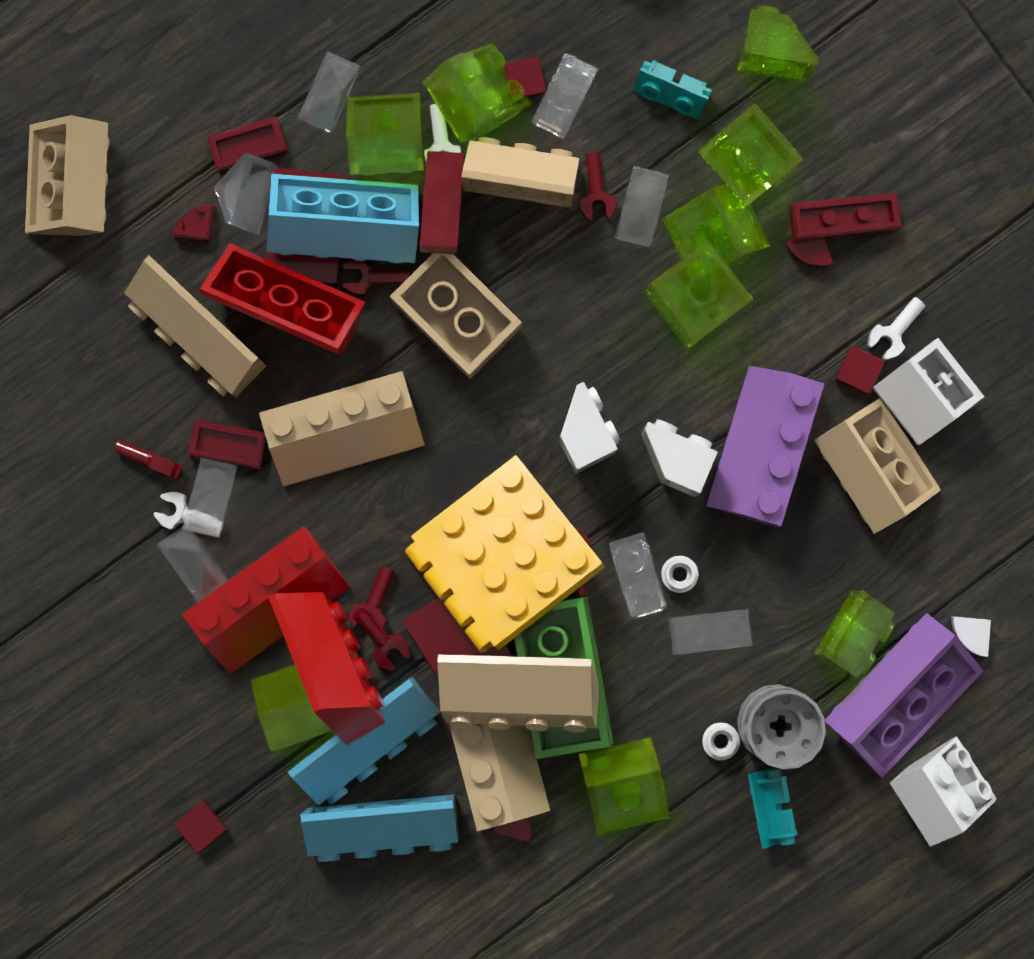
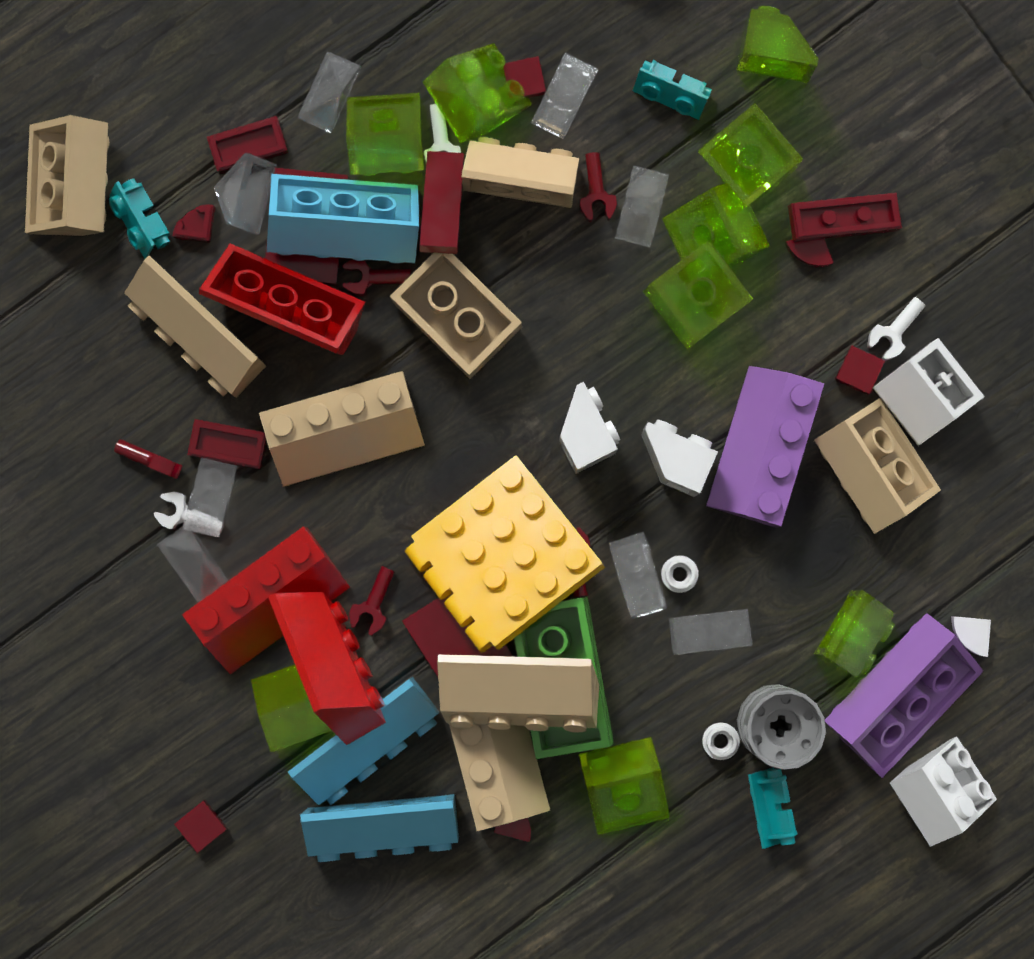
(129, 205): none -> teal hinge
(381, 639): dark red bar -> none

